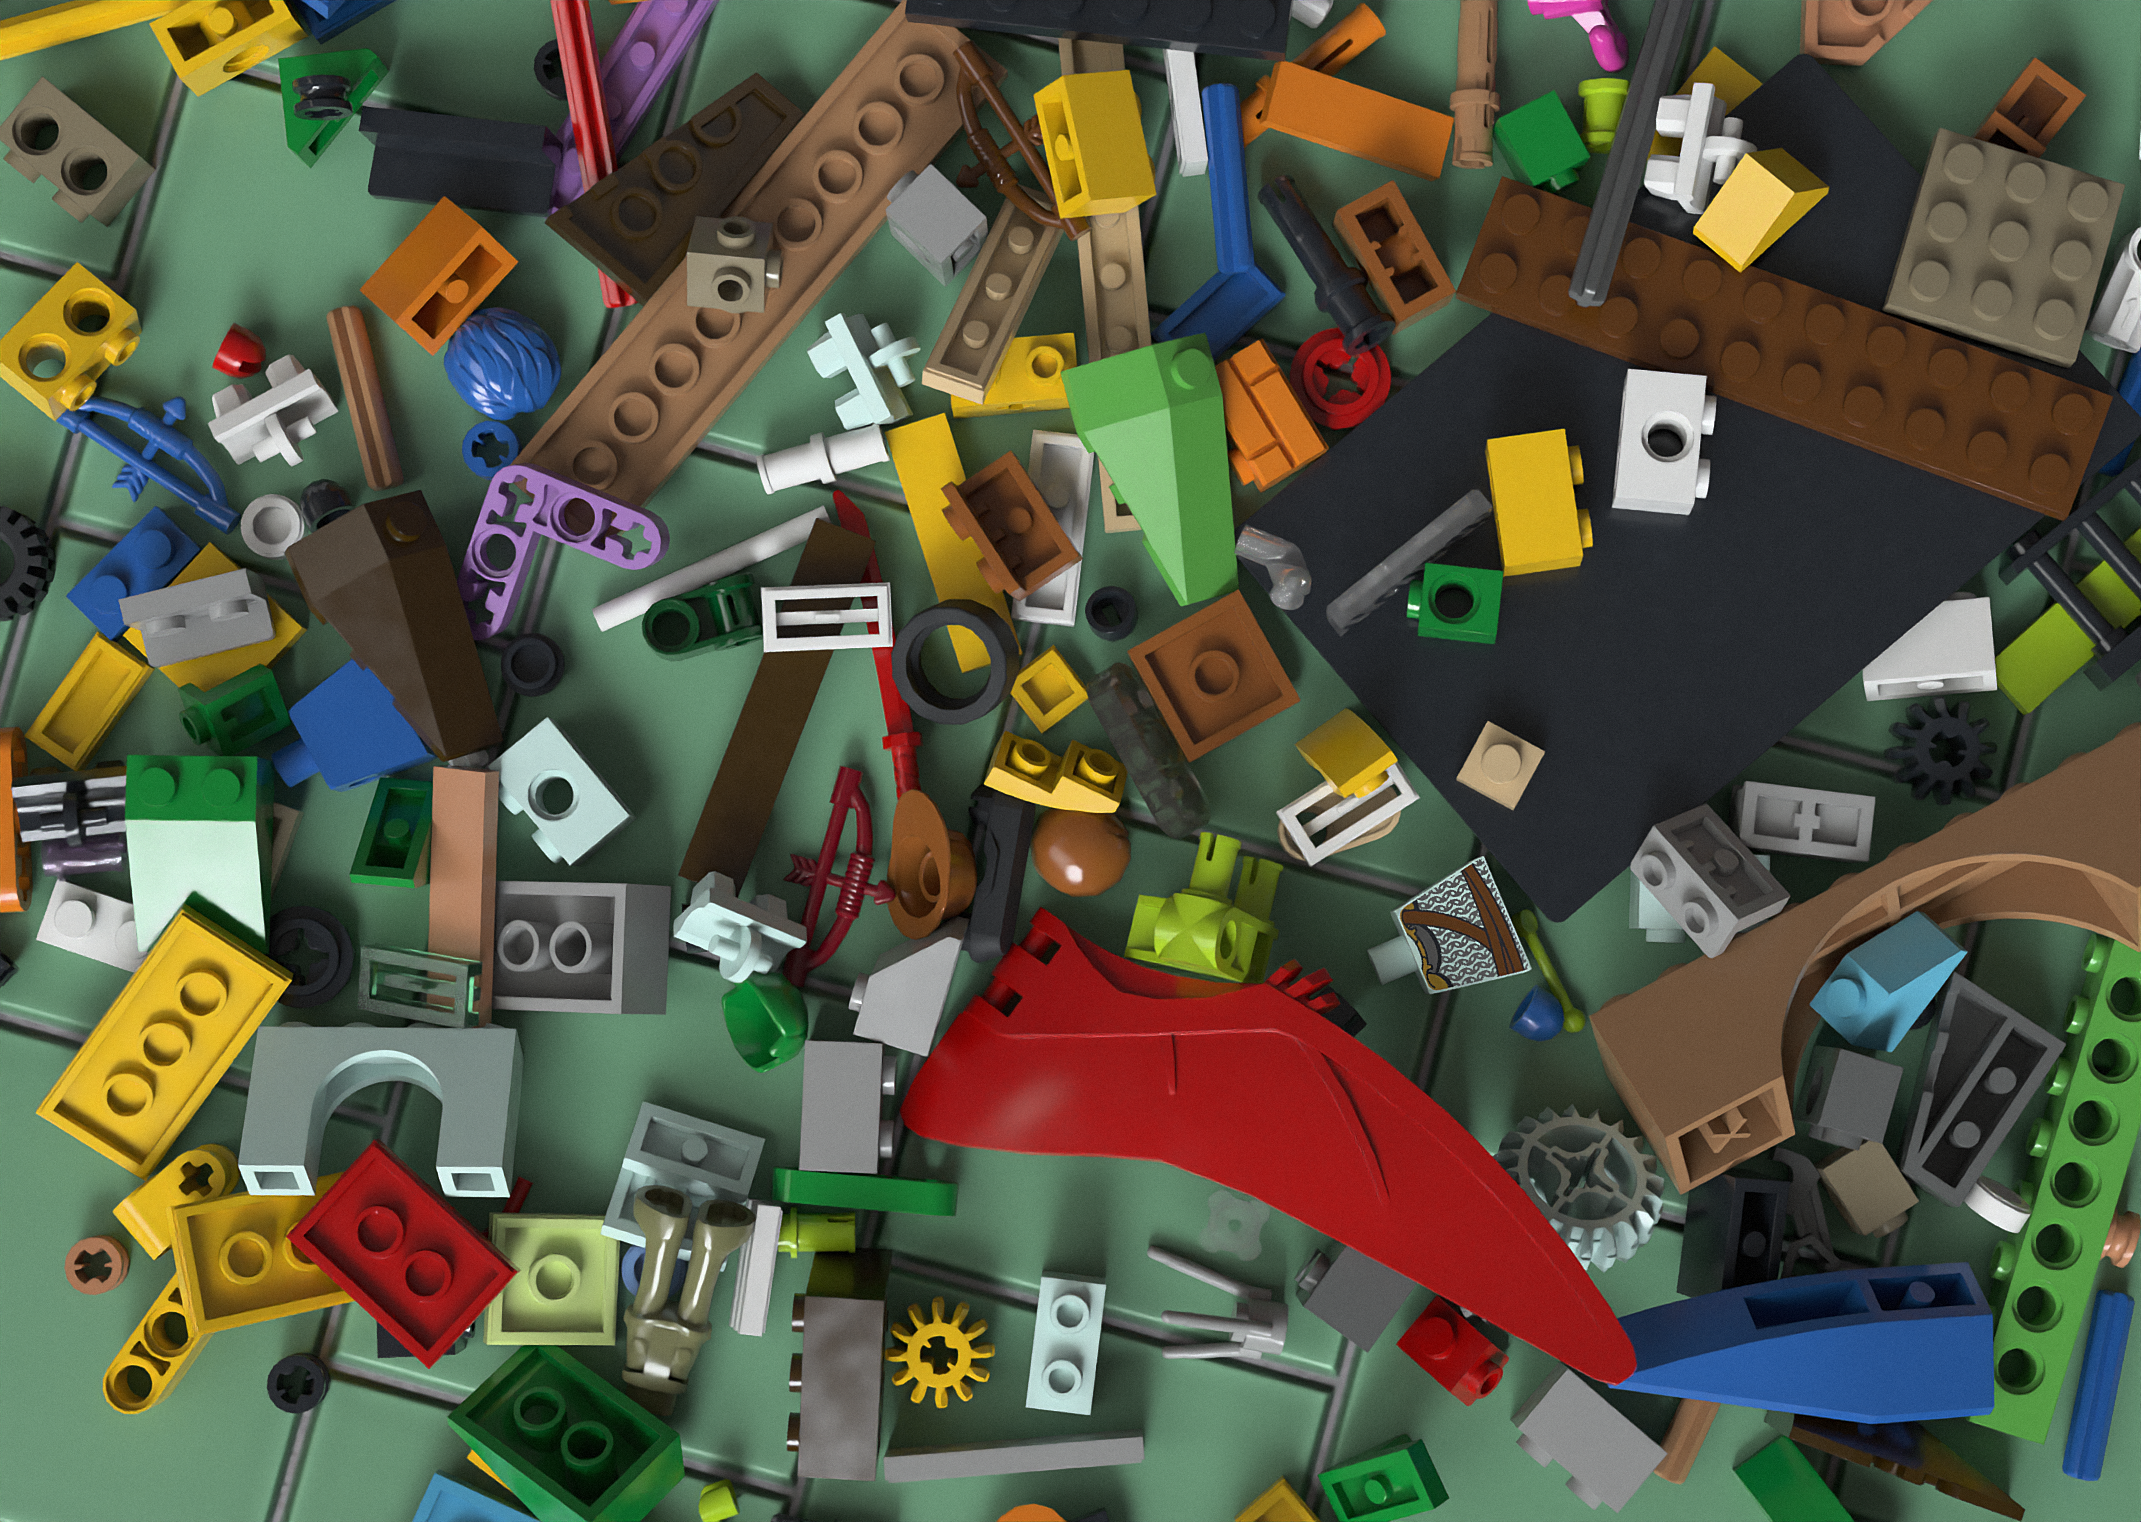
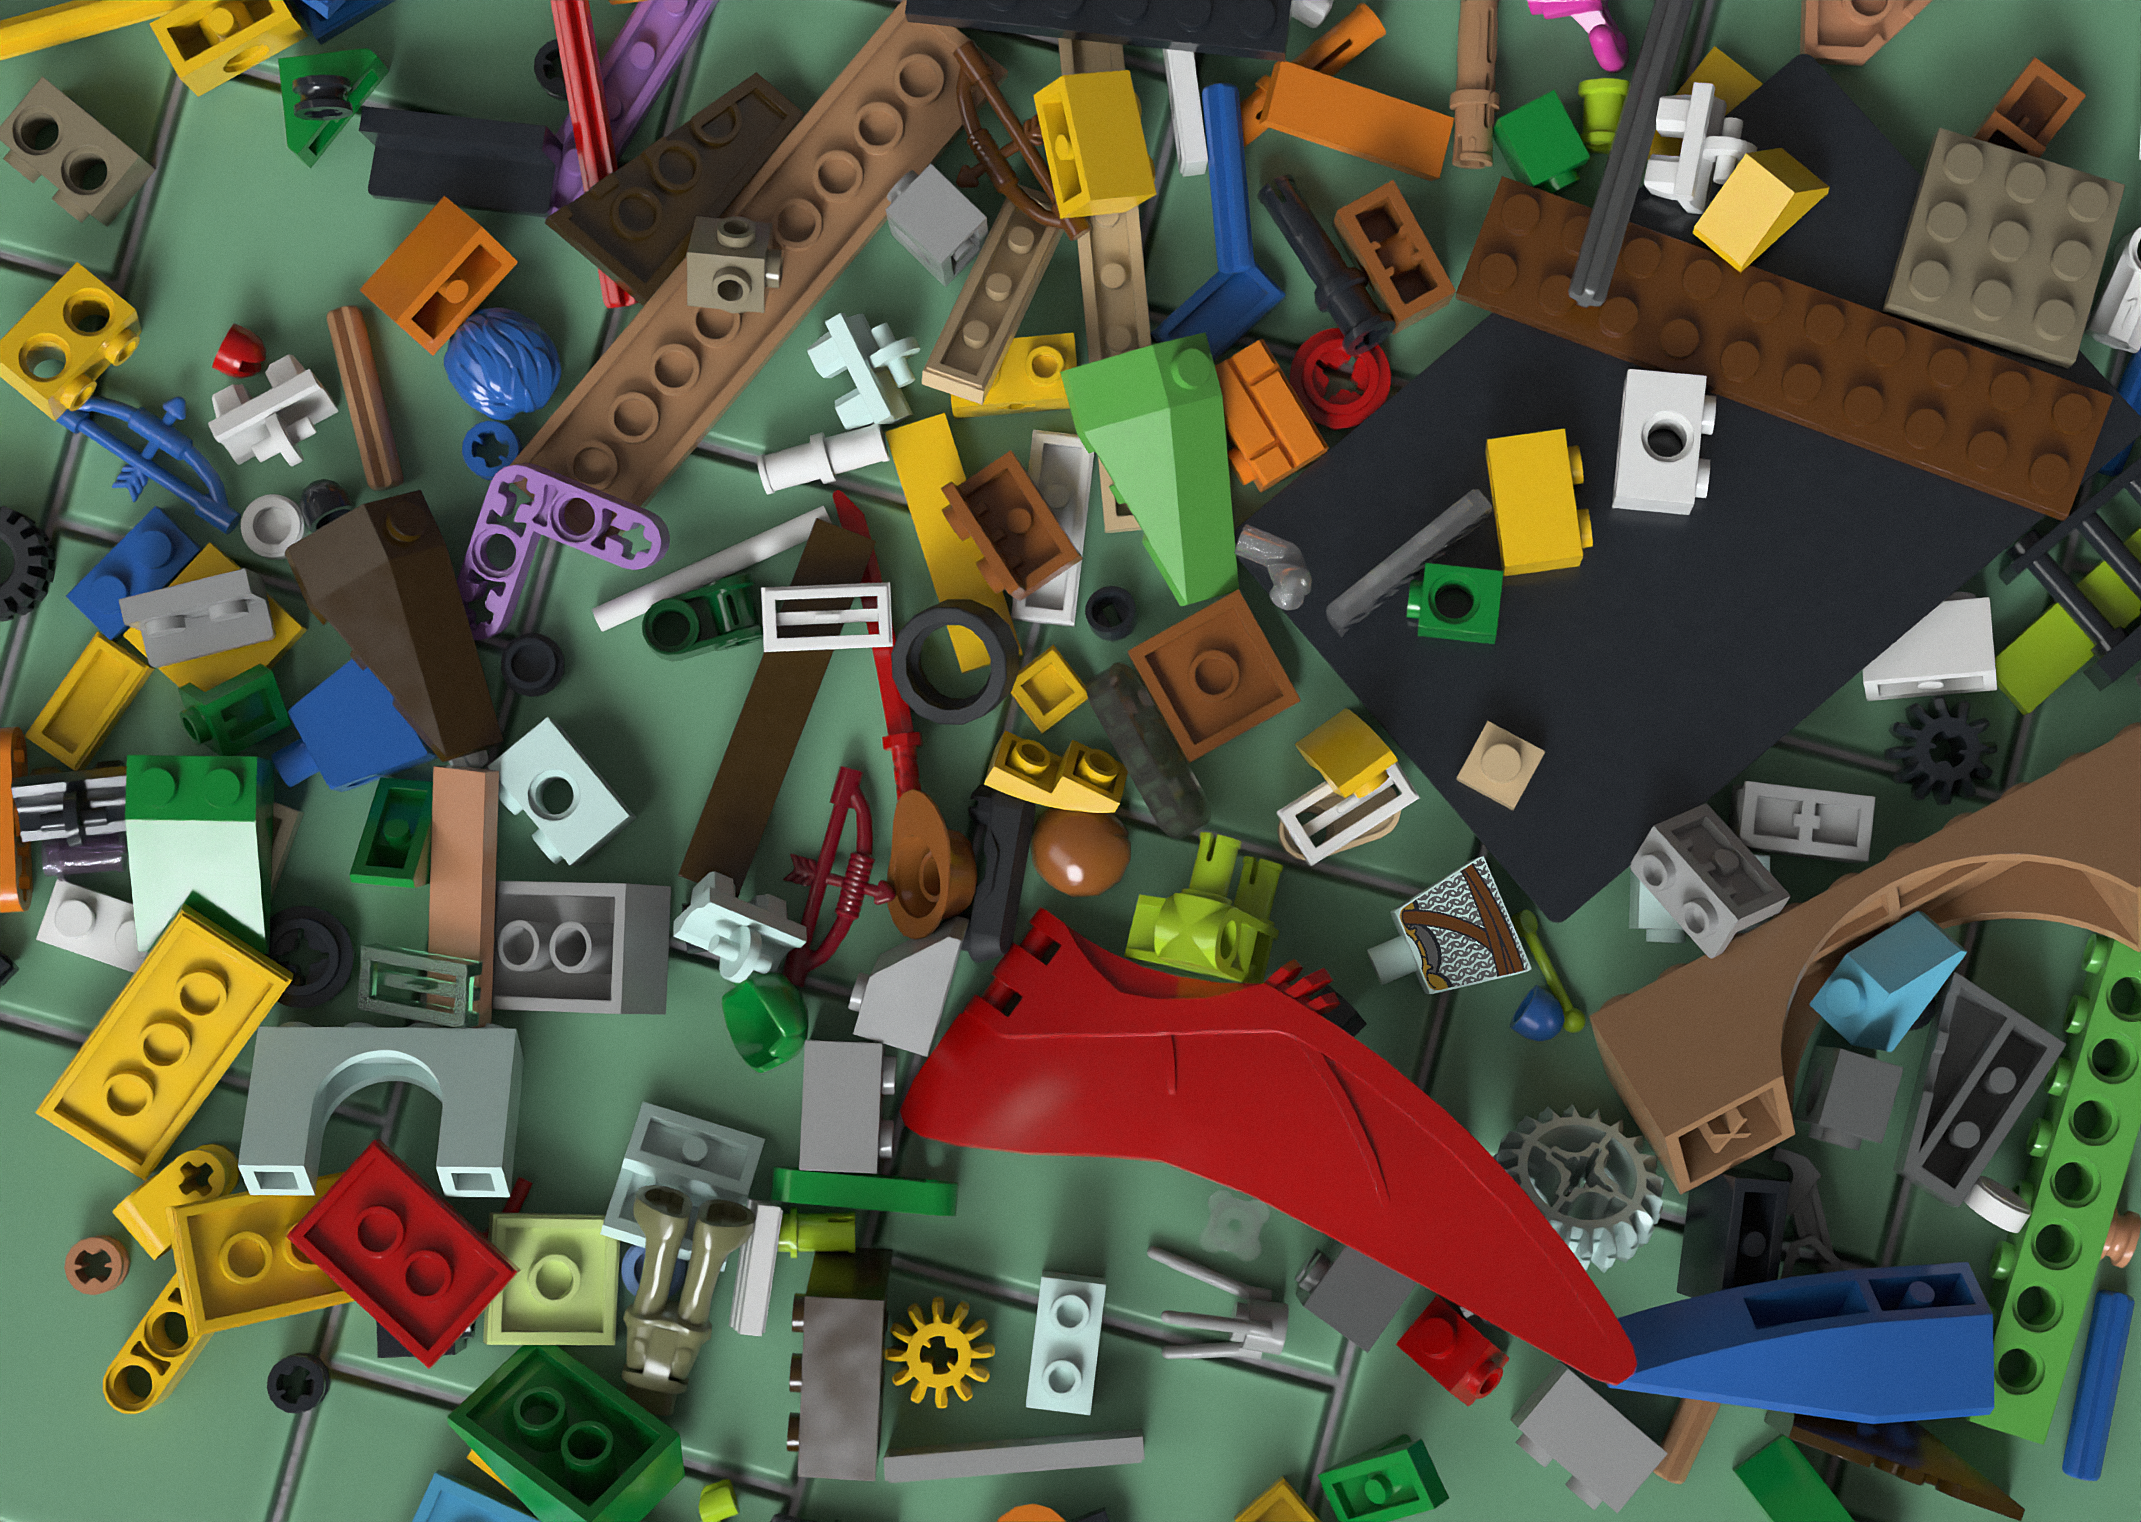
(1866, 1188): dark tan brick -> none

